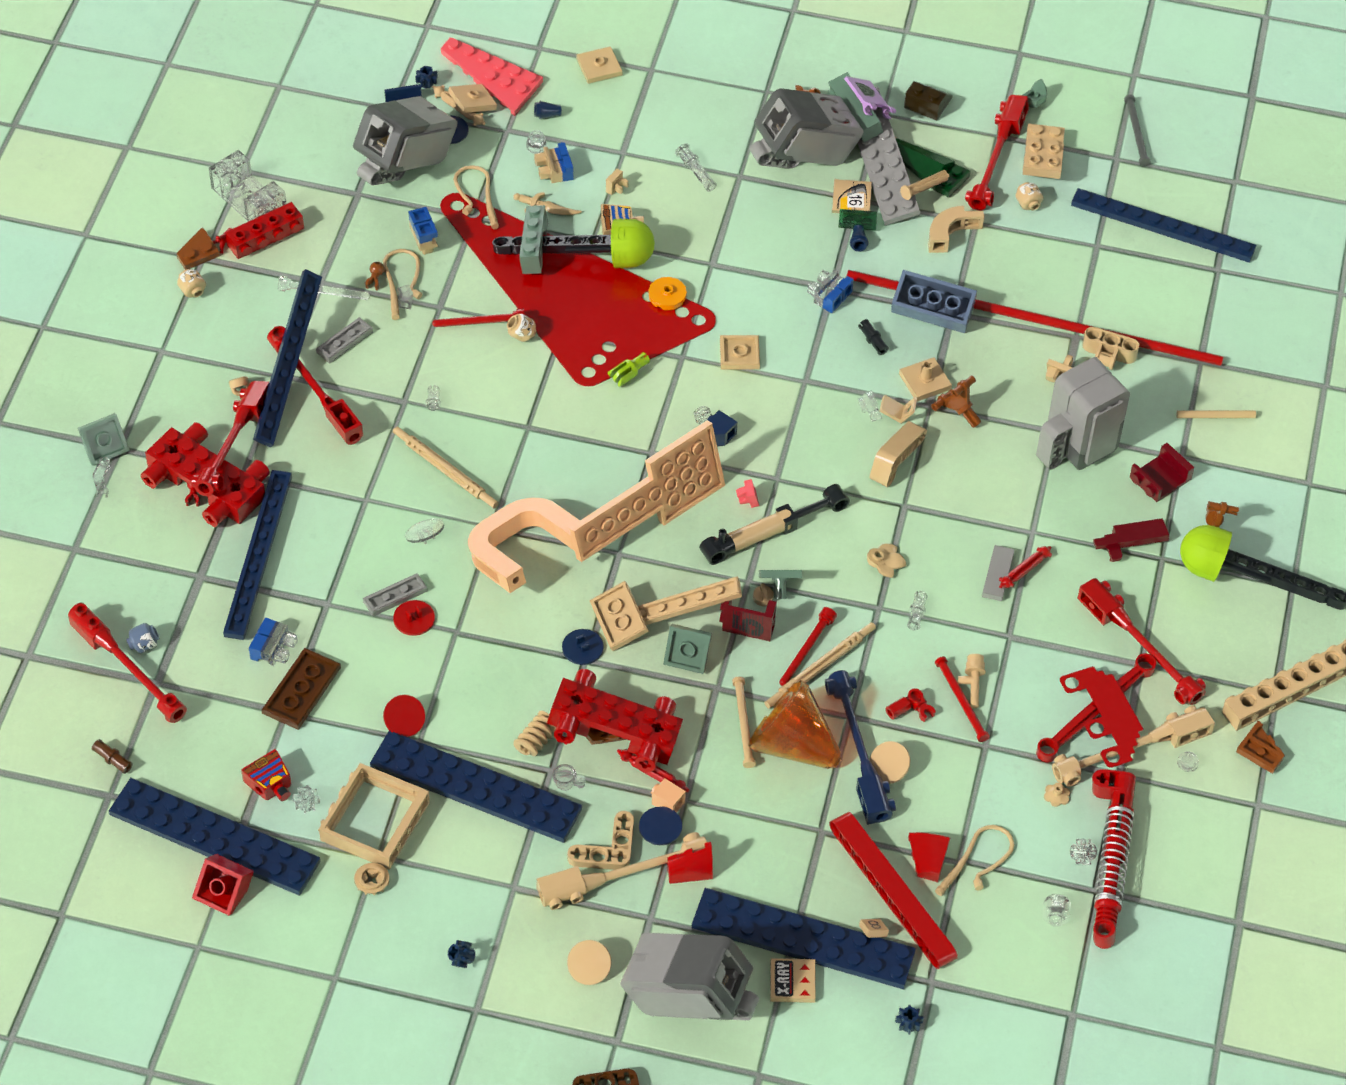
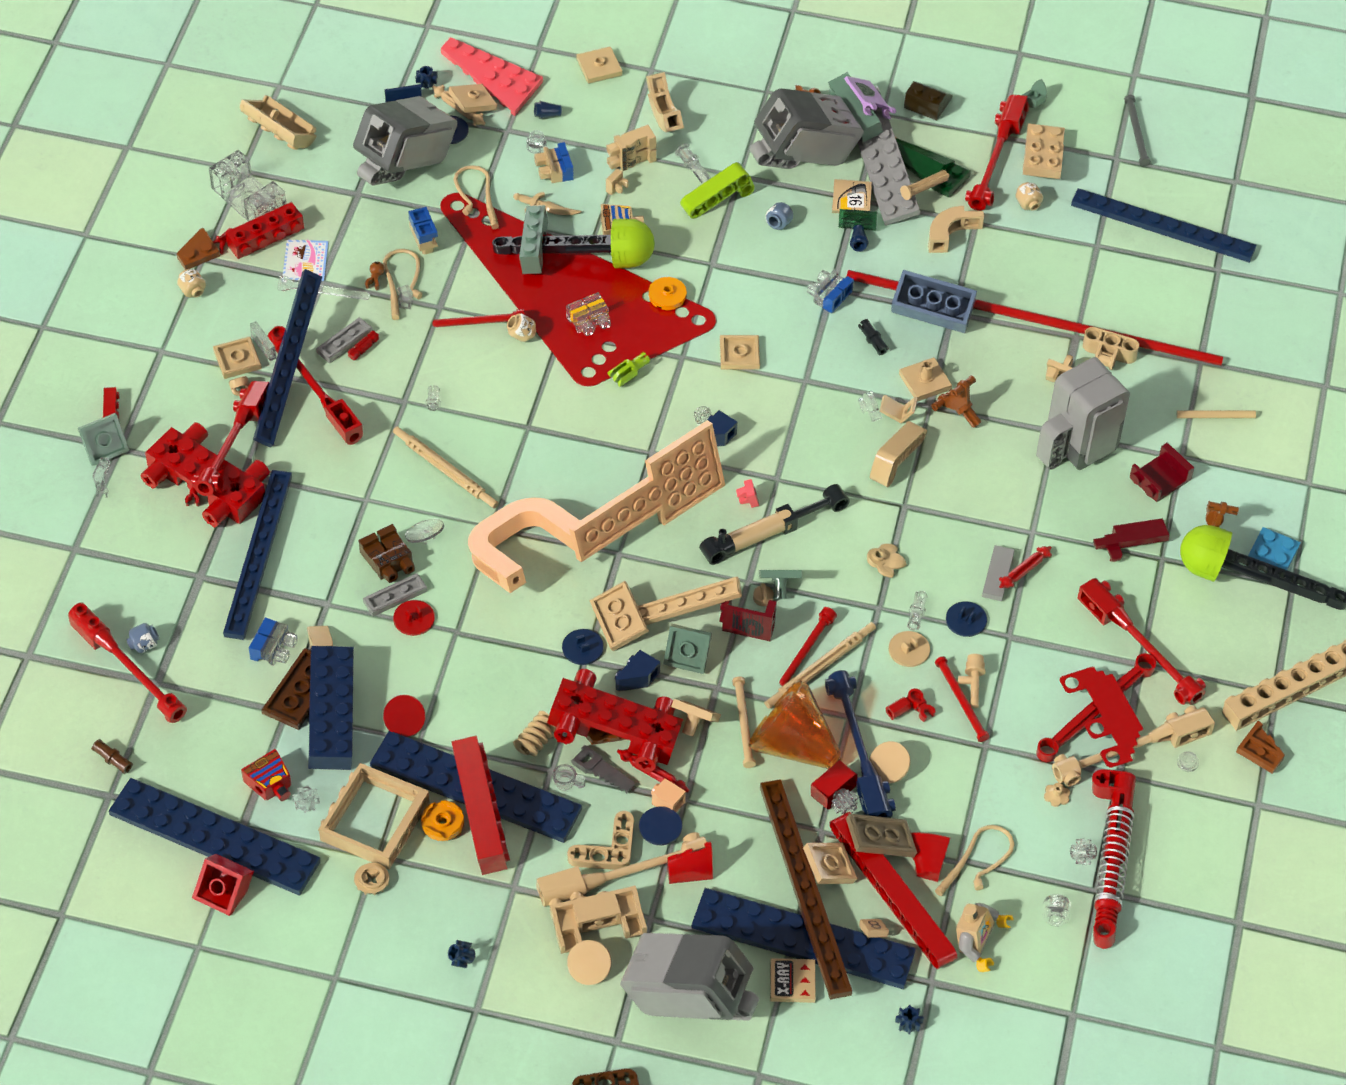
(110, 402): none -> red piece
(237, 357): none -> tan tile
(263, 341): none -> clear tile
(280, 121): none -> tan container
(305, 255): none -> sticker
(319, 636): none -> tan slope
(331, 708): none -> dark blue brick
(363, 345): none -> red axle
(386, 553): none -> reddish brown hips
(438, 812): none -> light orange plate
(481, 805): none -> red brick
(588, 313): none -> clear hips
(597, 912): none -> tan bracket
(602, 769): none -> flat silver piece
(632, 148): none -> tan hips
(638, 673): none -> dark blue slope
(661, 104): none -> tan arch
(694, 713): none -> tan tile
(717, 189): none -> lime beam
(779, 216): none -> sand blue head
(806, 890): none -> reddish brown plate
(830, 863): none -> tan plate
(835, 778): none -> red piece
(844, 801): none -> clear gear
(881, 835): none -> dark tan tile
(909, 648): none -> tan piece
(966, 619): none -> dark blue piece
(975, 930): none -> torso
(1274, 548): none -> dark azure plate

